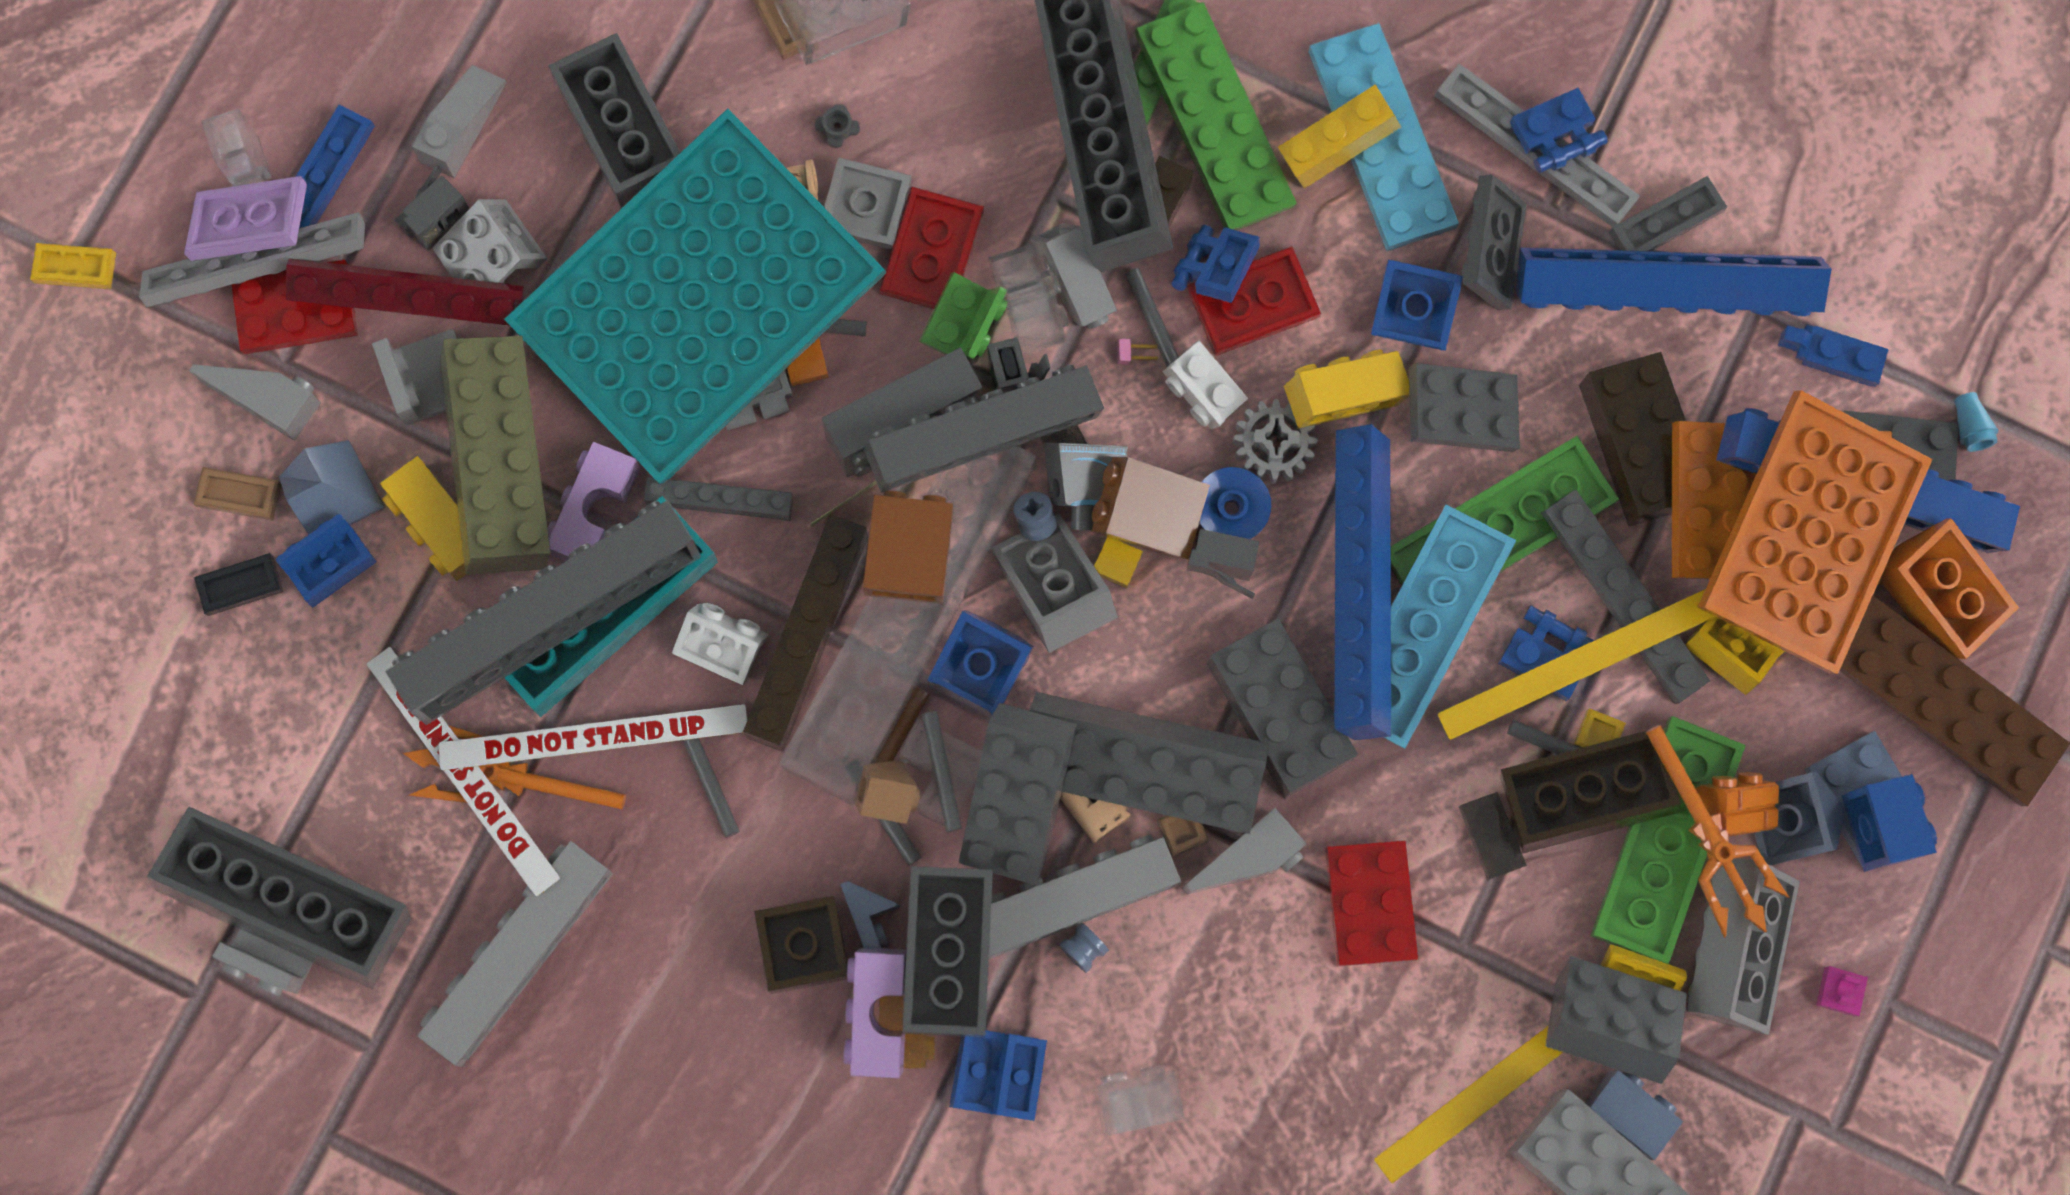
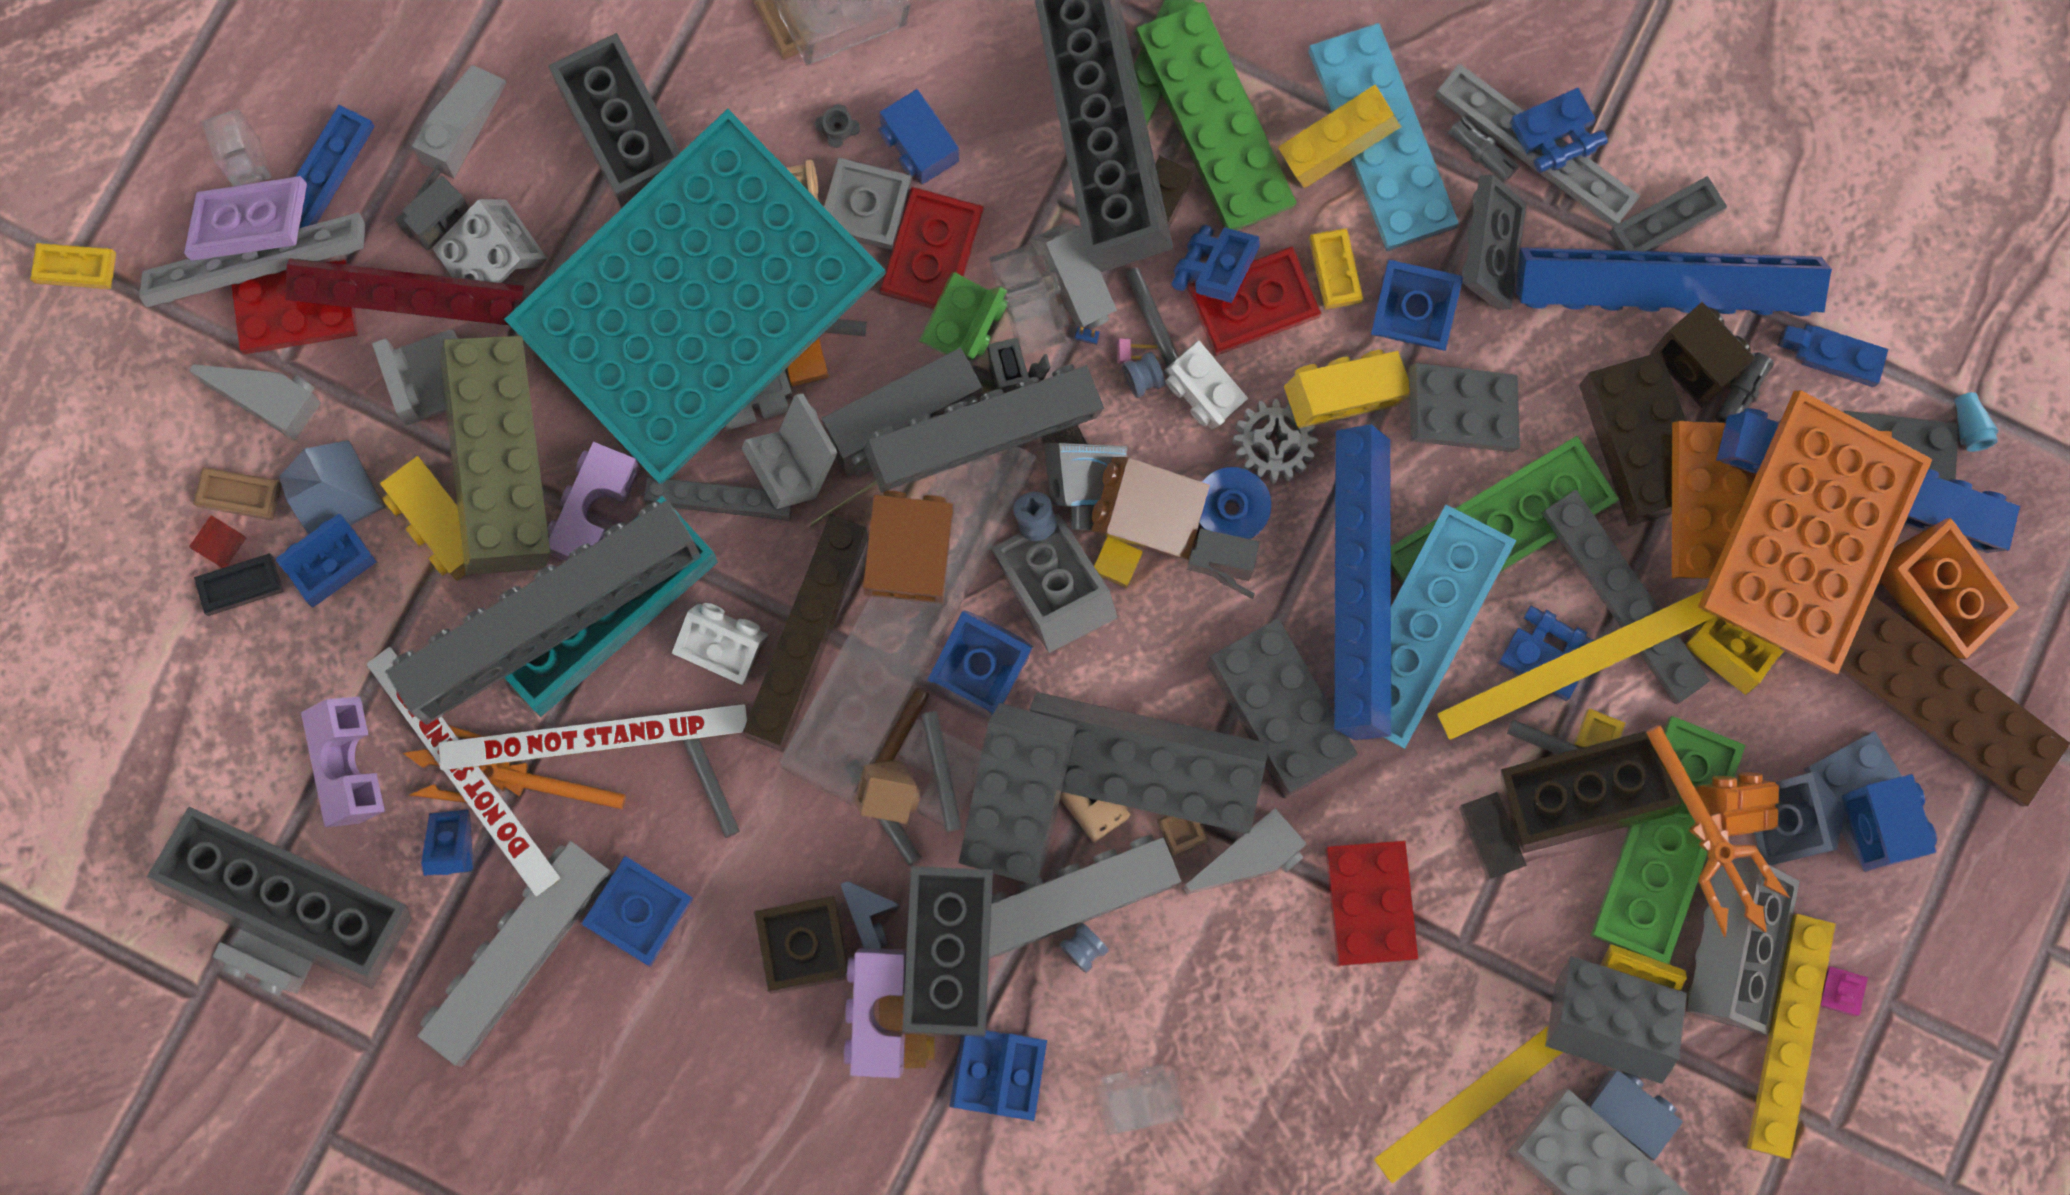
(217, 542): none -> clear red tile
(331, 737): none -> lavender arch
(448, 843): none -> blue slope
(637, 911): none -> blue plate
(795, 459): none -> light grey bracket
(918, 137): none -> blue brick
(1087, 335): none -> blue piece
(1143, 374): none -> sand blue wheel
(1335, 268): none -> yellow plate
(1483, 149): none -> dark grey pin
(1703, 353): none -> dark brown brick
(1746, 387): none -> dark grey pin
(1791, 1036): none -> yellow plate

